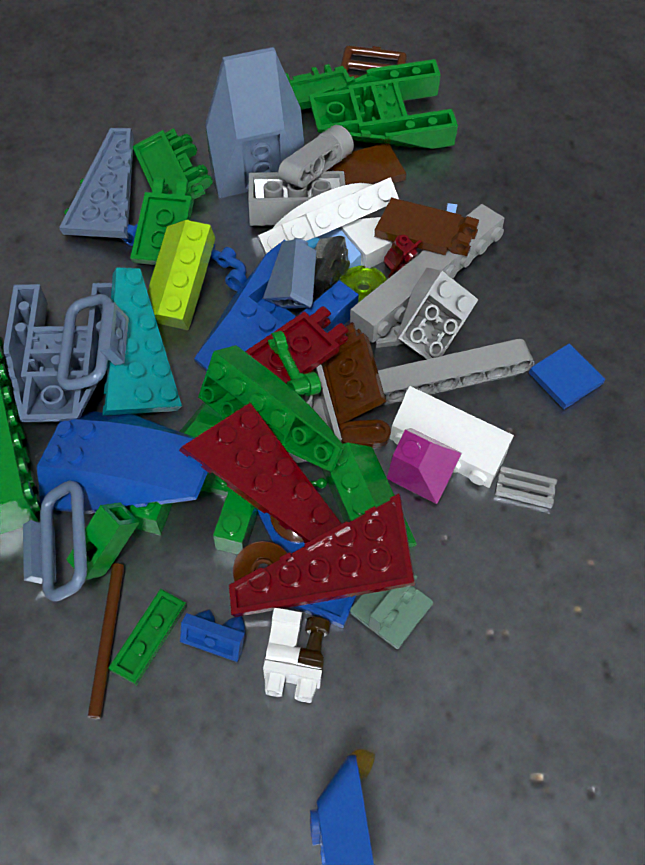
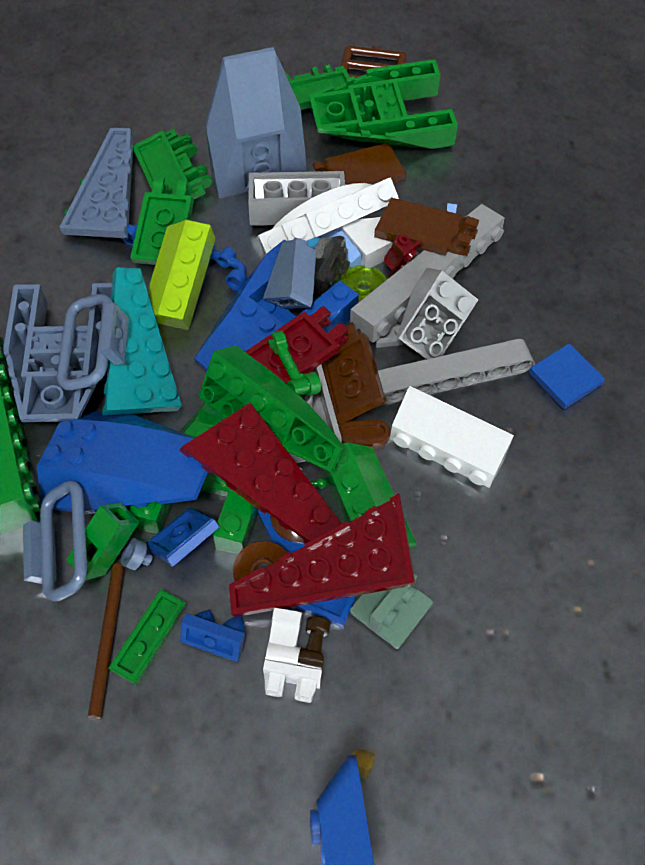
(135, 554): none -> sand blue tile
(181, 536): none -> blue tile
(316, 156): light grey beam -> none
(422, 464): magenta slope -> none
(525, 482): light grey tile -> none

